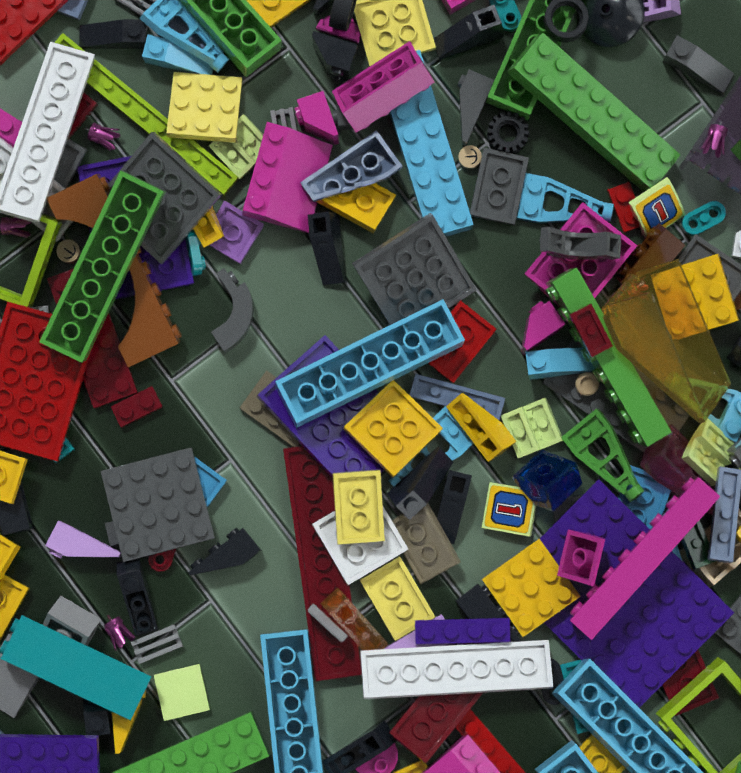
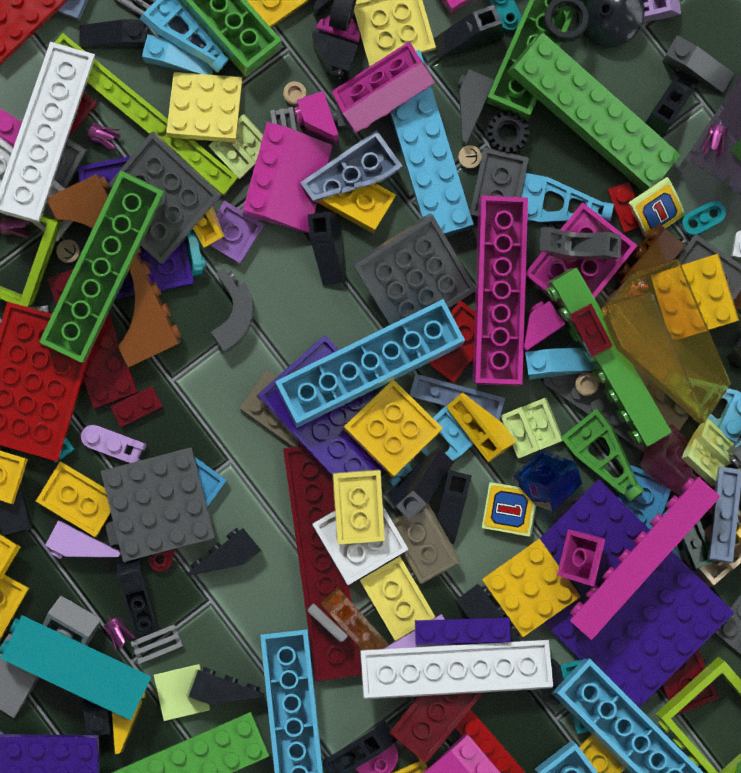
(76, 499): none -> yellow plate
(112, 443): none -> lavender plate
(216, 690): none -> black slope
(294, 91): none -> tan tile
(500, 290): none -> dark pink brick
(671, 103): none -> black slope

